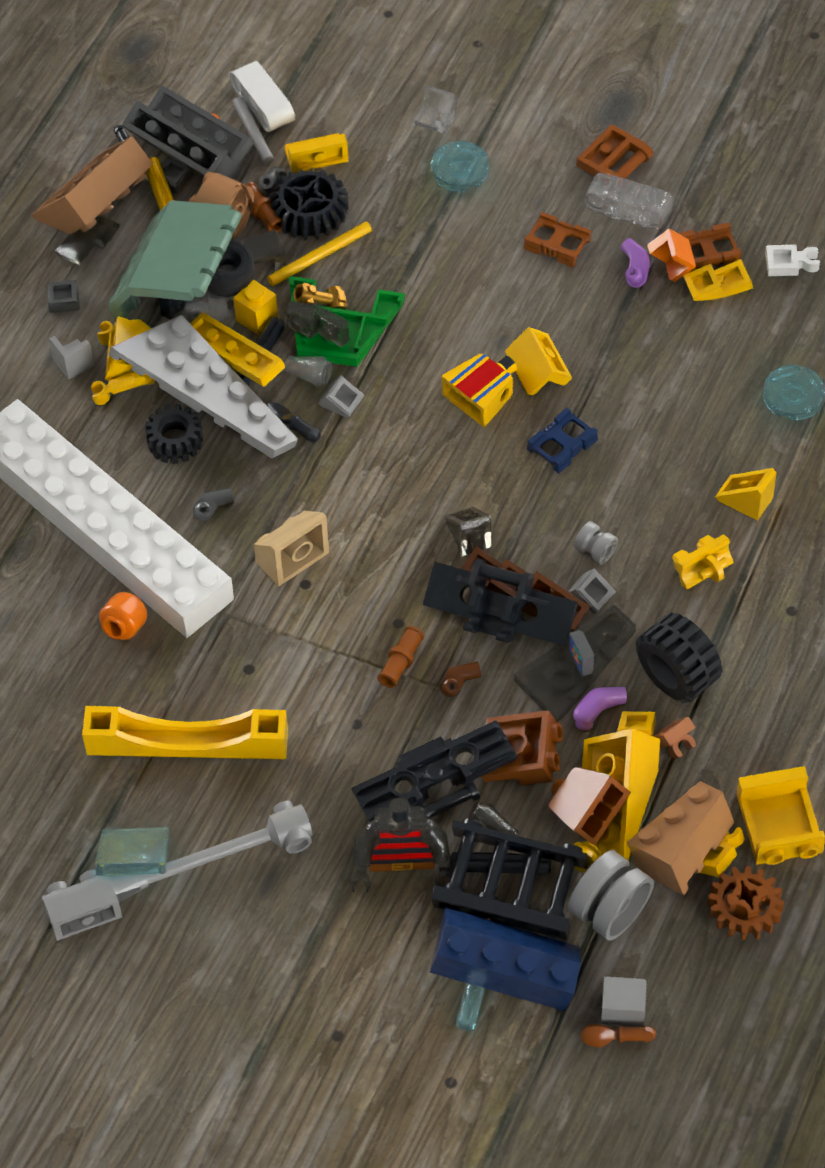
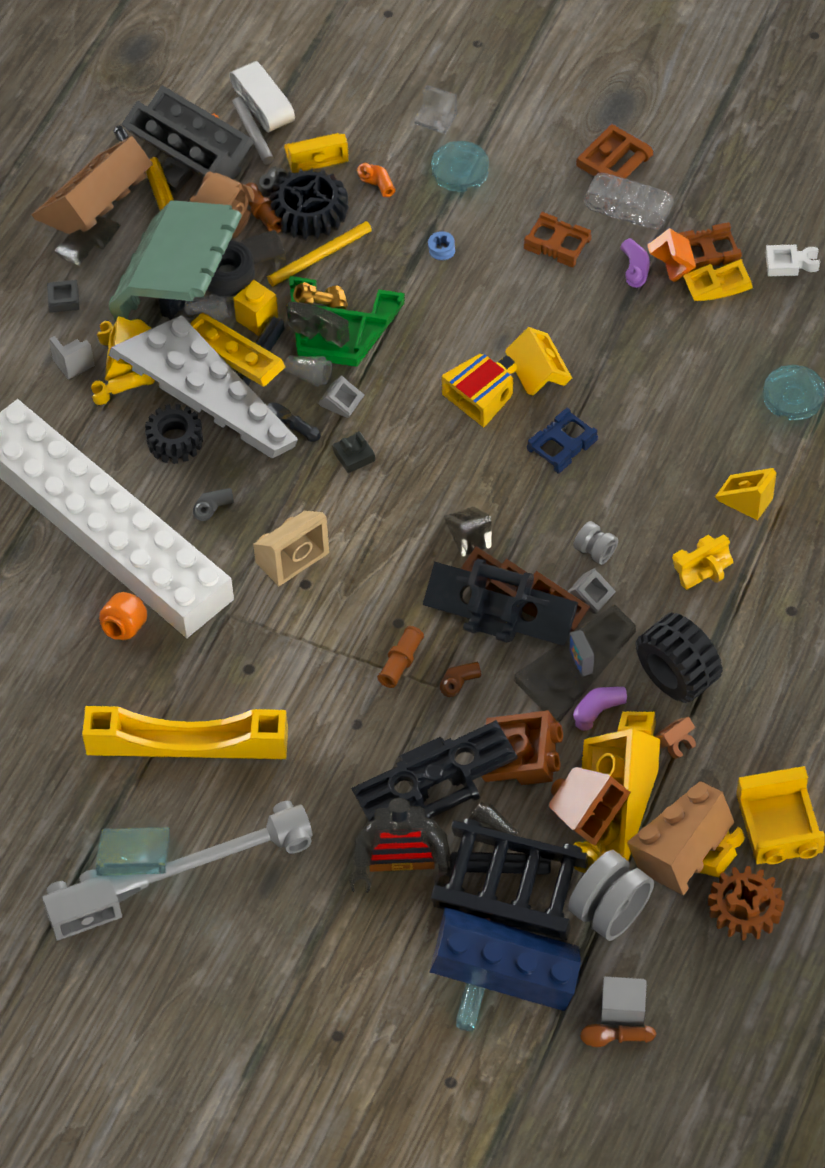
(354, 452): none -> pearl dark grey tile
(376, 176): none -> orange arm
(438, 238): none -> medium blue bush

